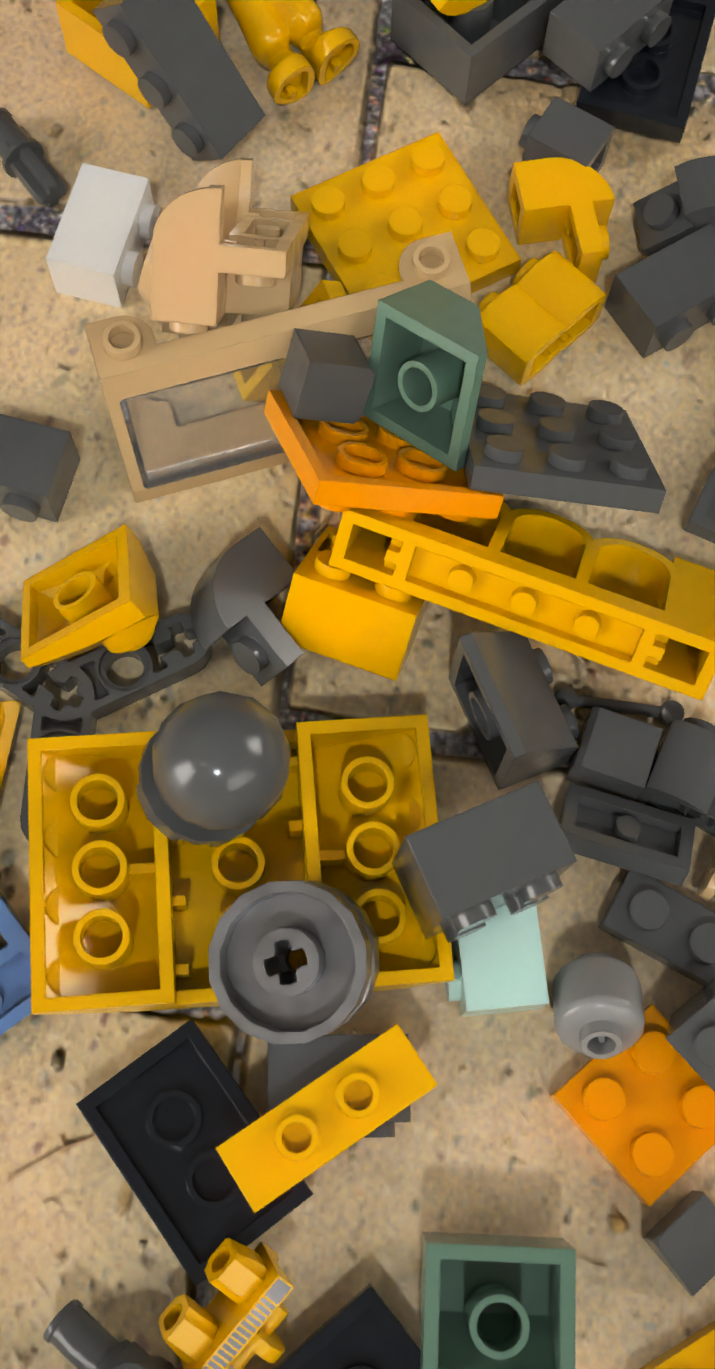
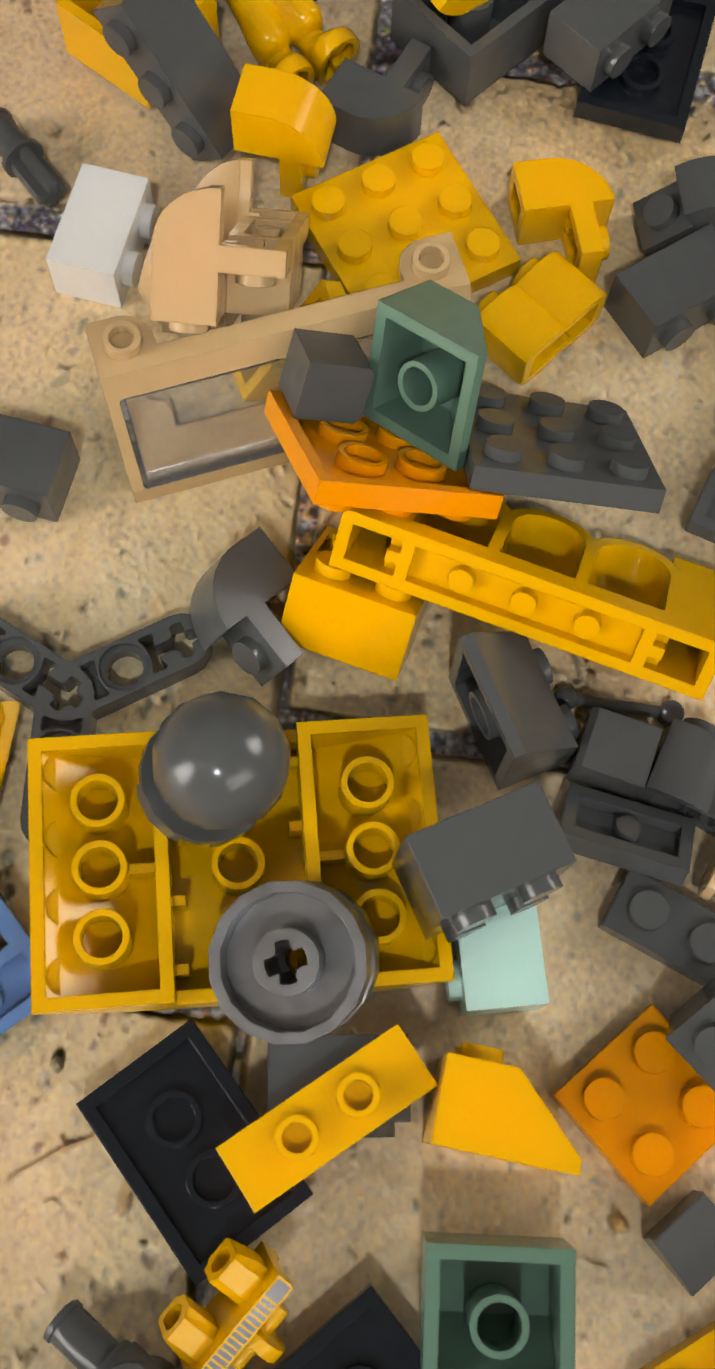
(90, 600): yellow slope -> none
(283, 120): none -> yellow brick
(379, 111): none -> dark grey brick
(494, 1112): none -> yellow slope
(568, 134): dark grey brick -> none
(598, 1005): light grey head -> none

